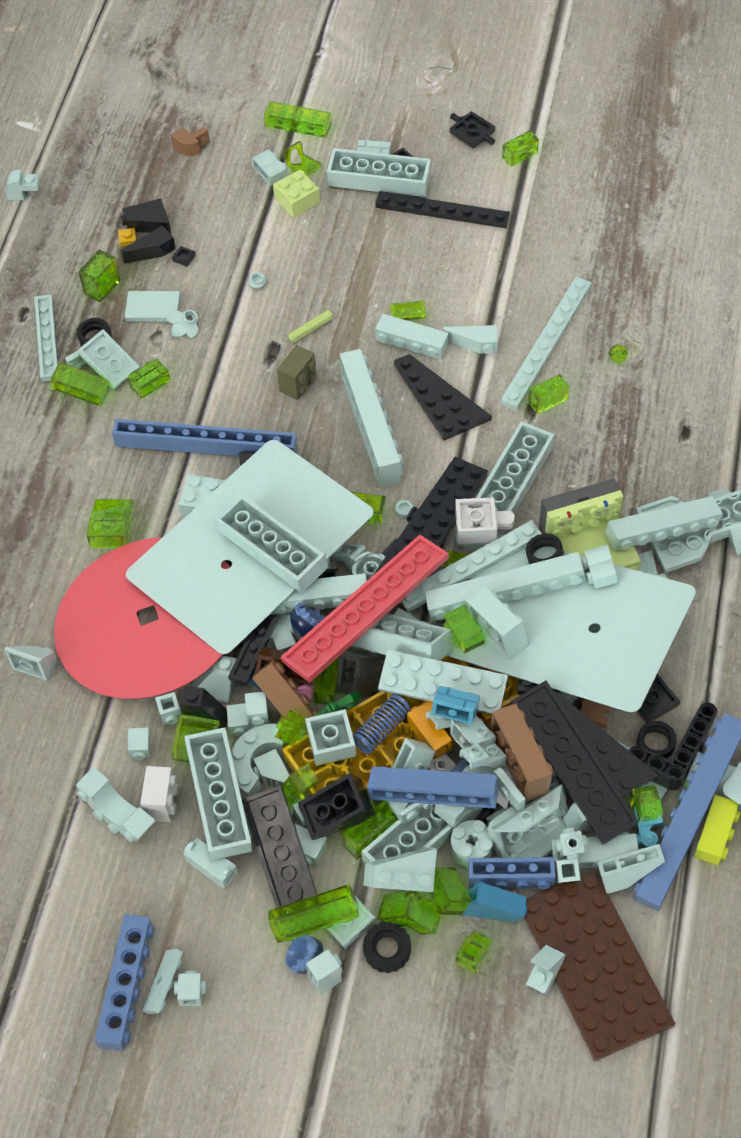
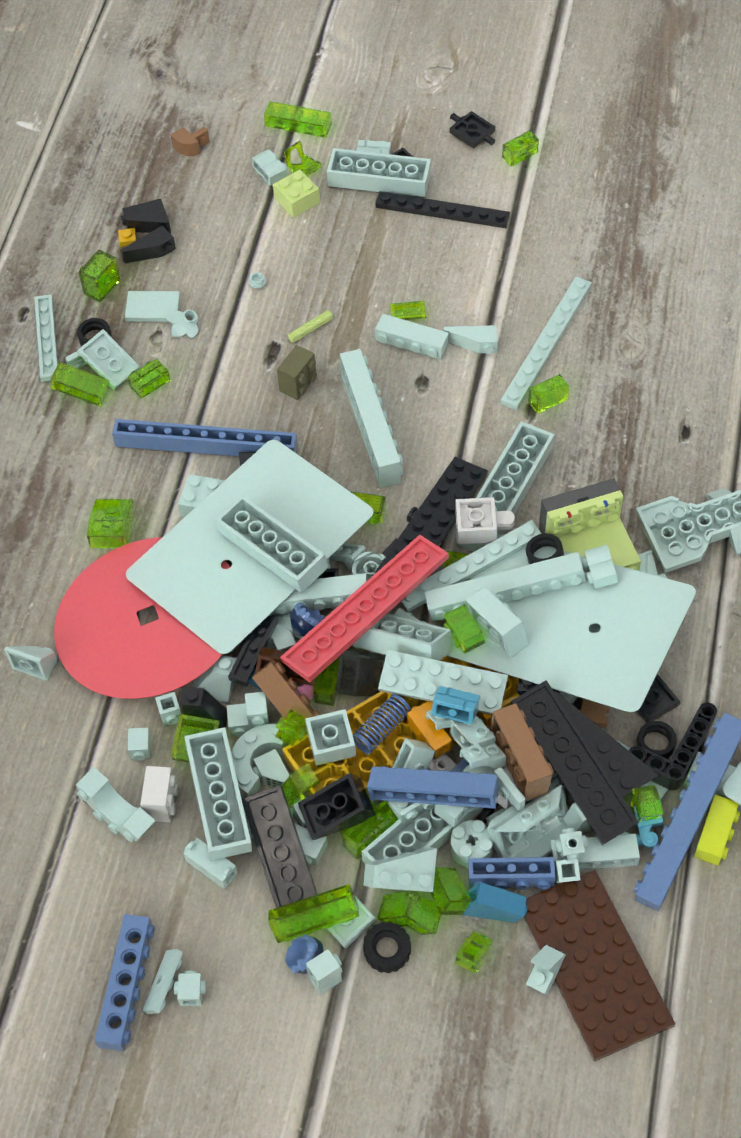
(20, 183): light aqua brick -> none
(183, 256): black tile -> none
(346, 702): green plate -> none
(402, 508): light aqua tile -> none
(444, 405): black wing -> none
(618, 353): clear neon green tile -> none
(628, 868): light aqua slope -> none
(663, 523): light aqua brick -> none

